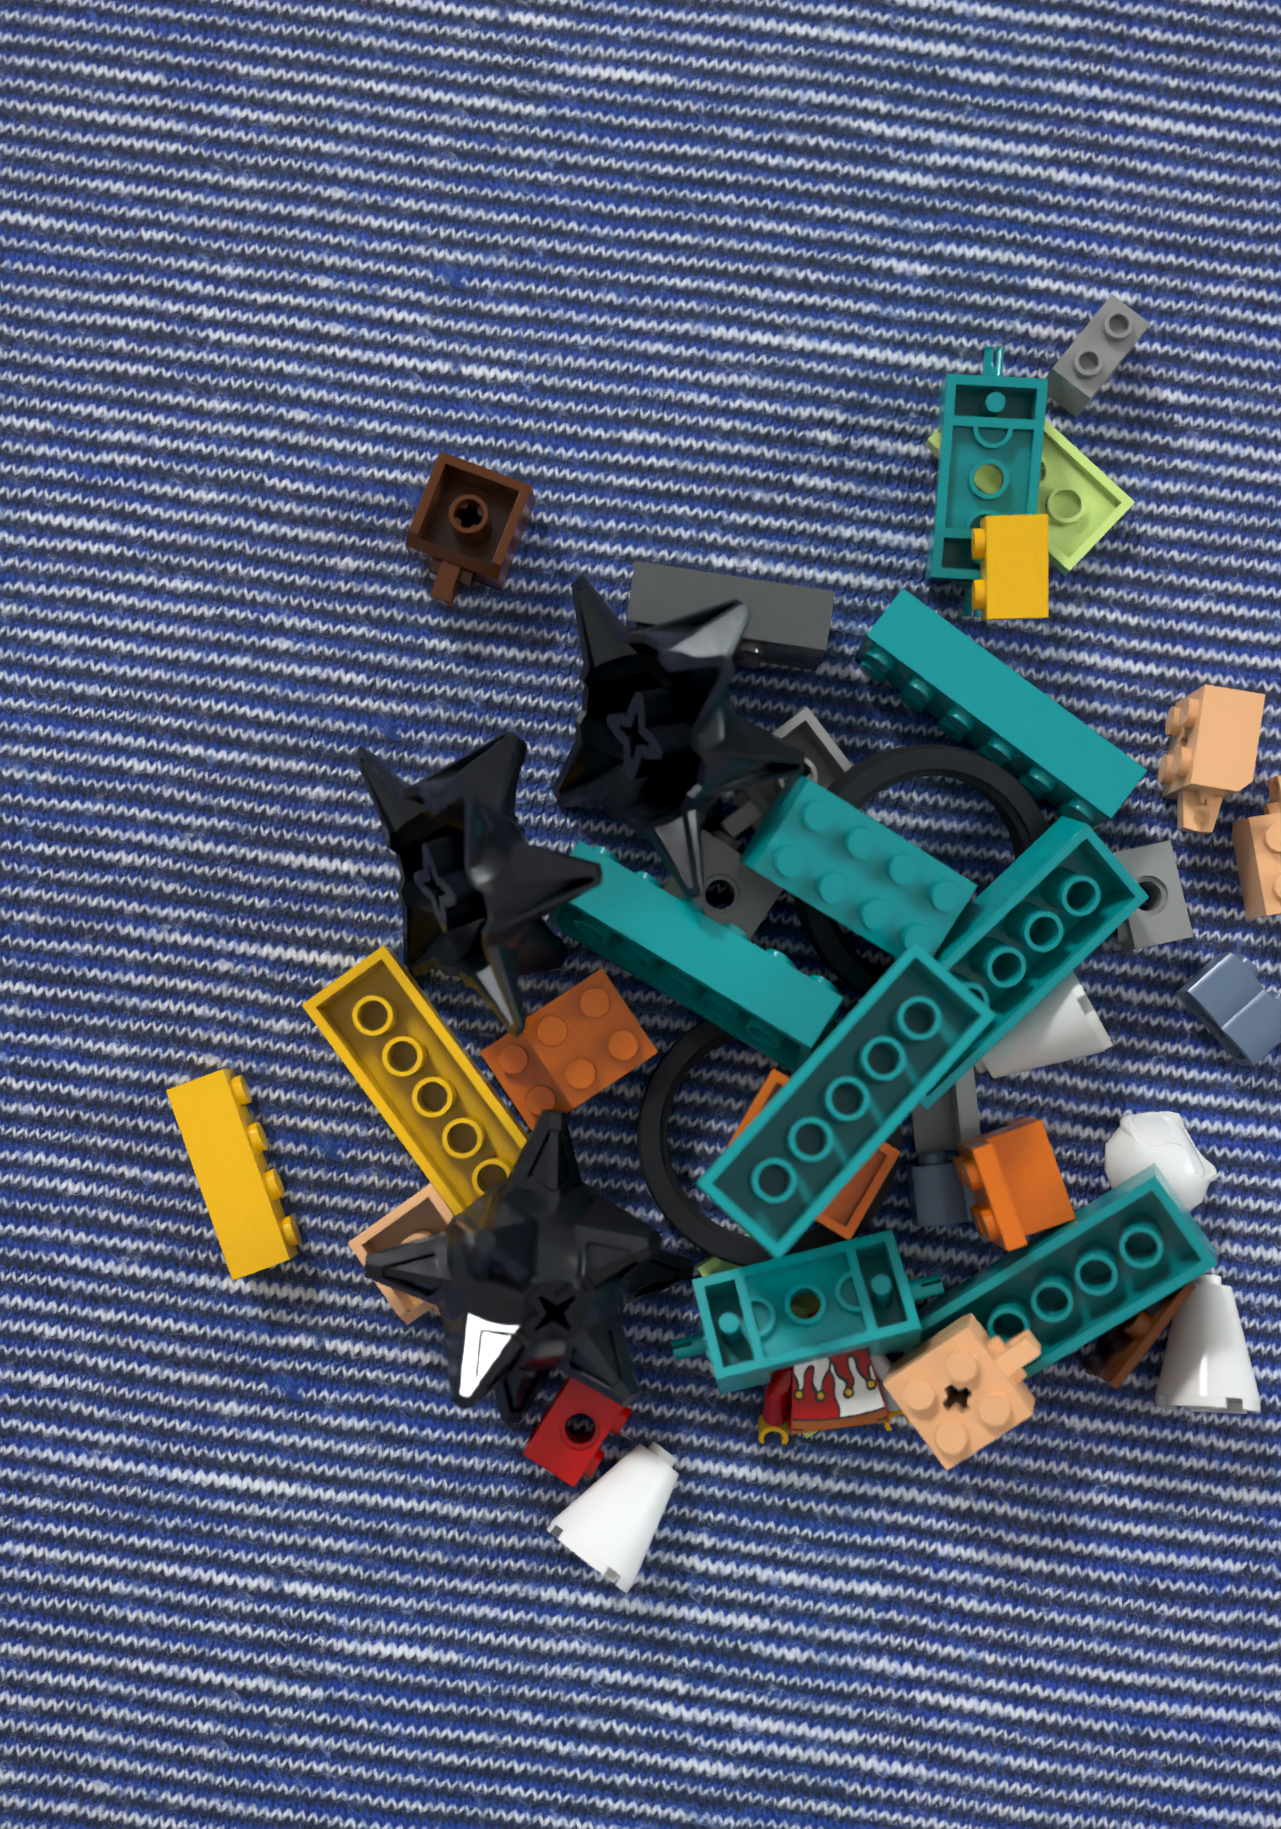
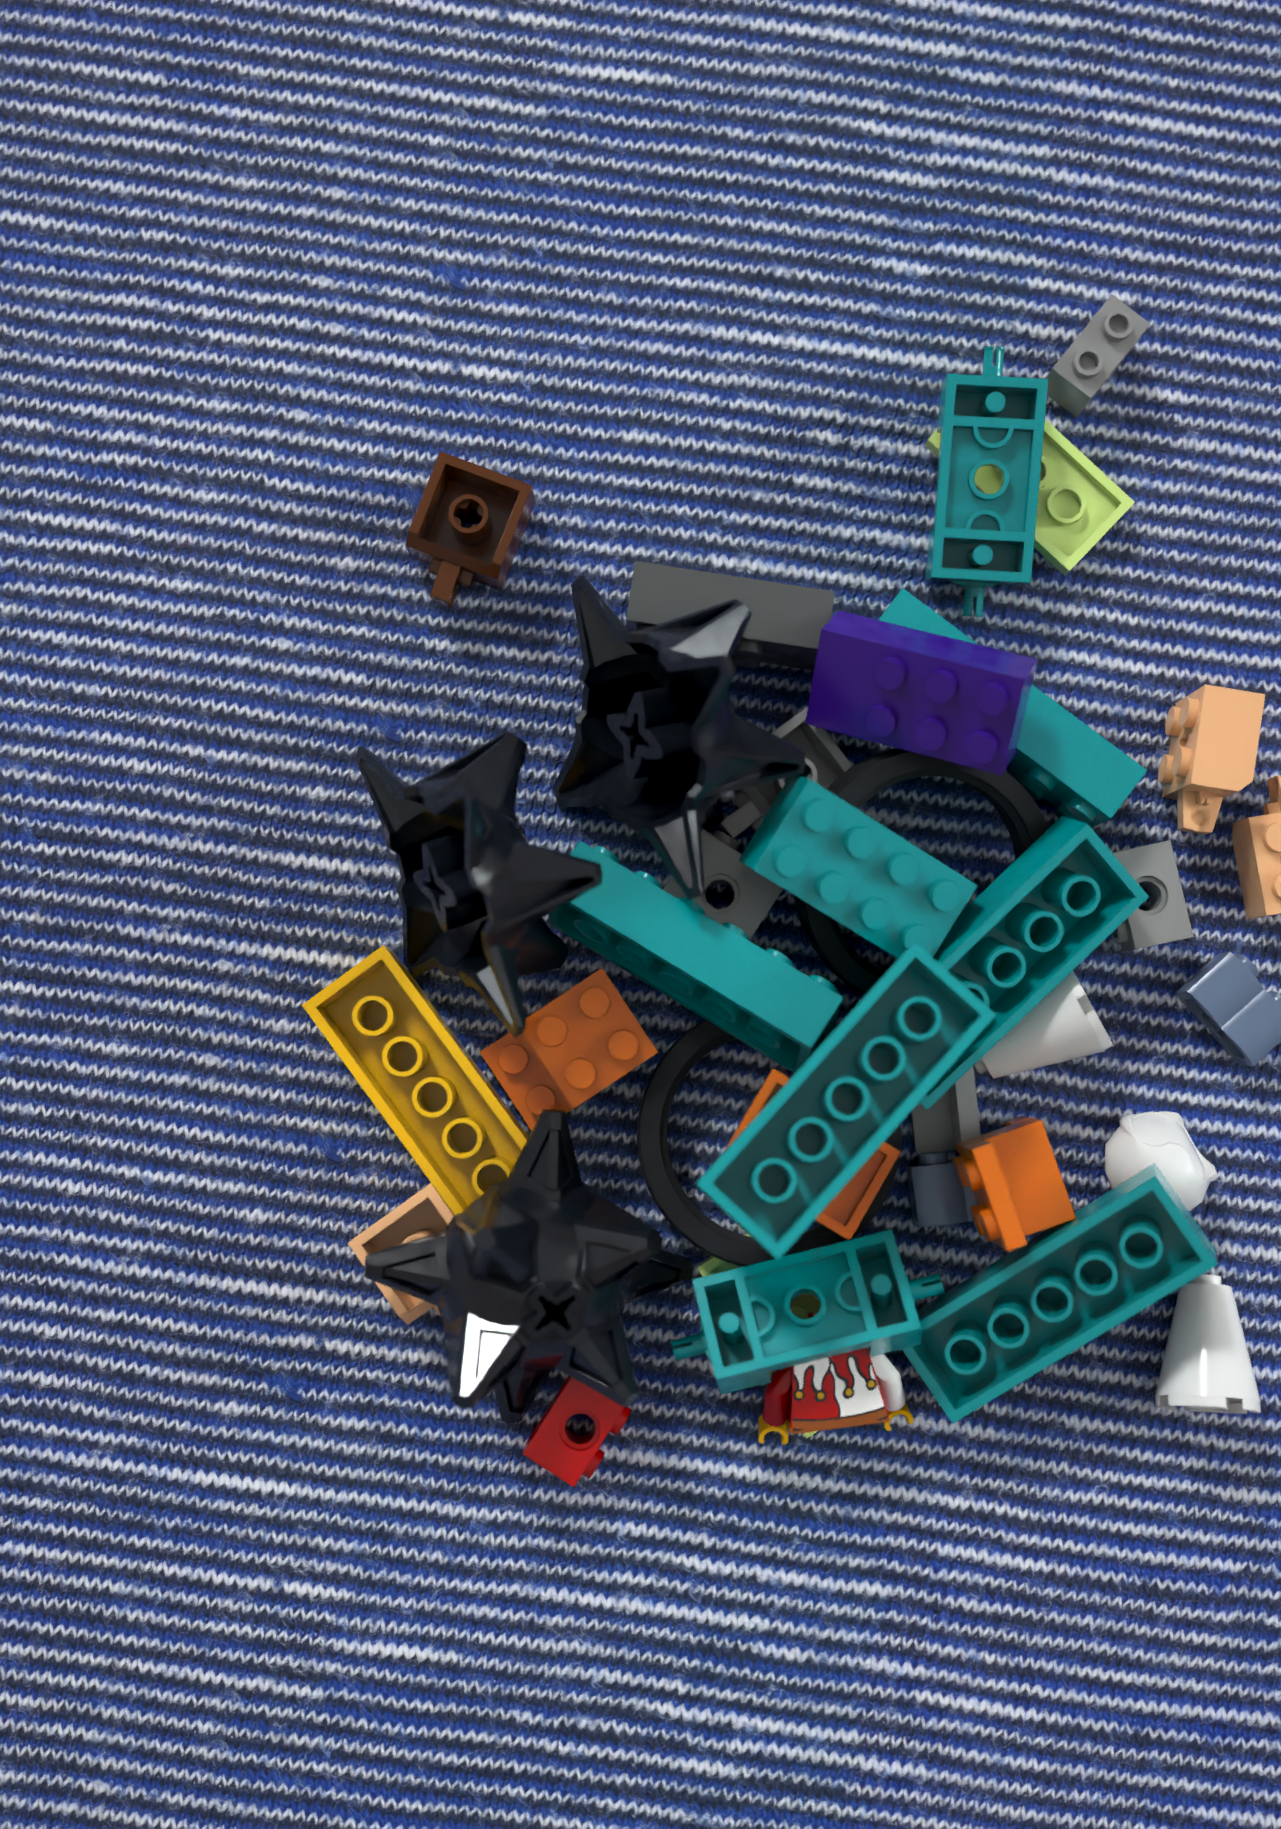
(234, 1172): yellow brick -> none
(619, 1514): white cone -> none
(920, 691): none -> dark purple brick
(964, 1357): light nougat hinge -> none
(1011, 567): yellow brick -> none
(1130, 1340): reddish brown container -> none

